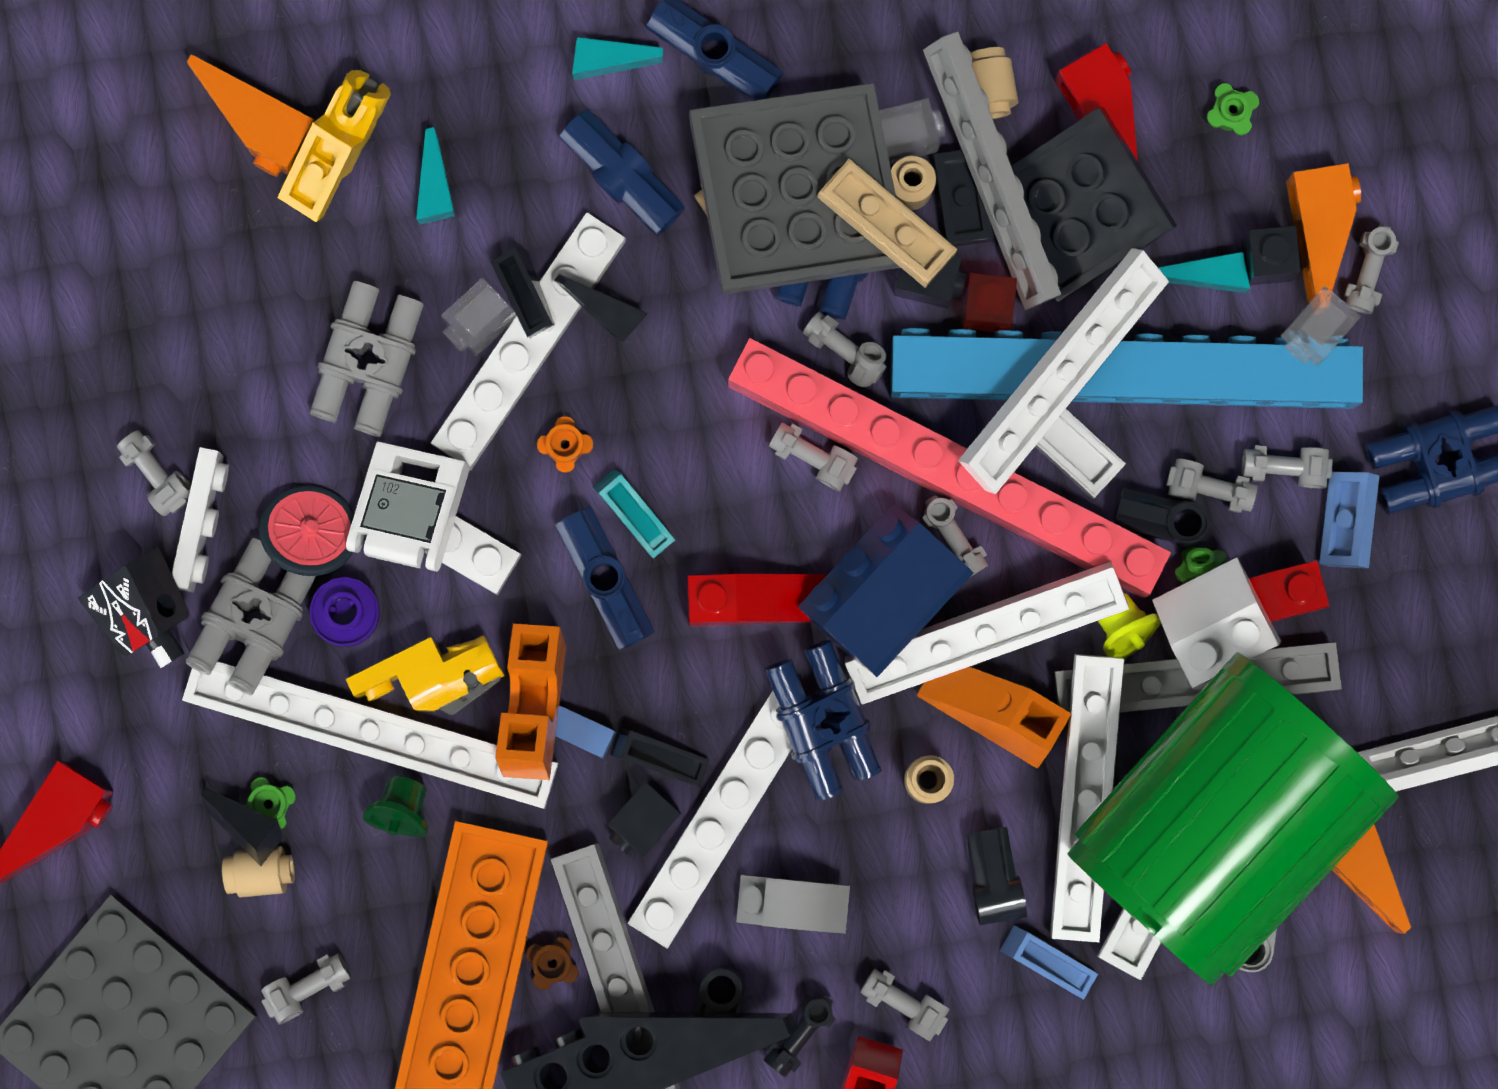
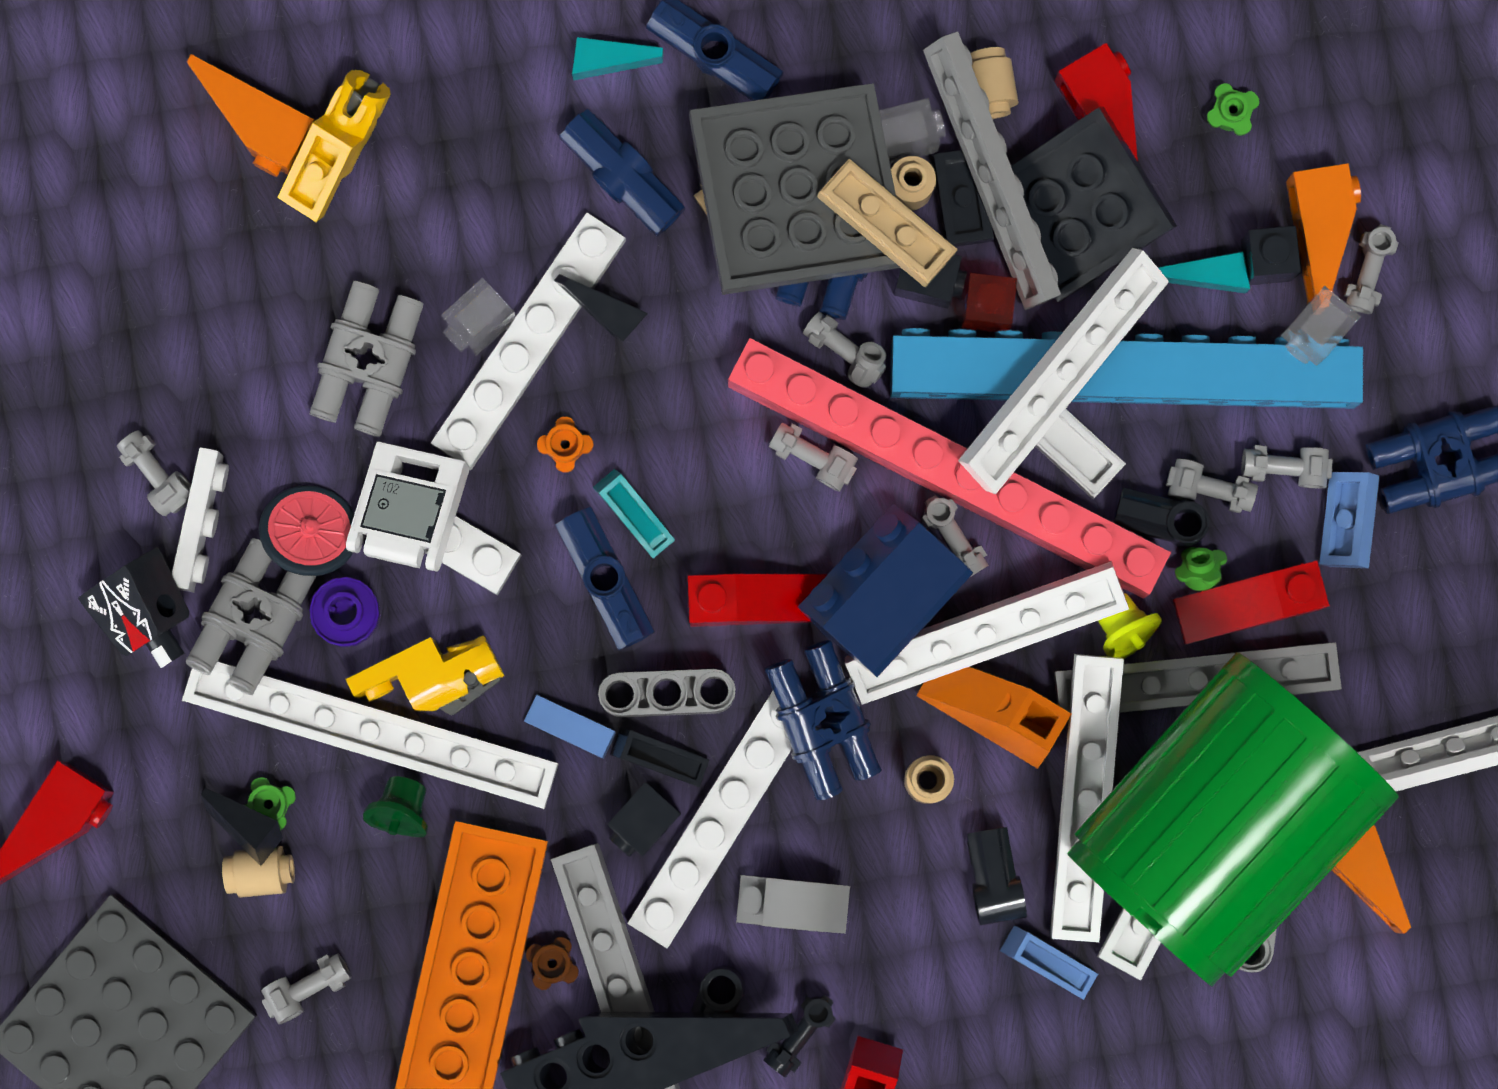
(434, 192): teal piece -> none
(524, 291): black piece -> none
(530, 725): orange arch -> none
(645, 682): none -> light grey beam
(926, 1016): light grey bar -> none
(1214, 620): white slope -> none

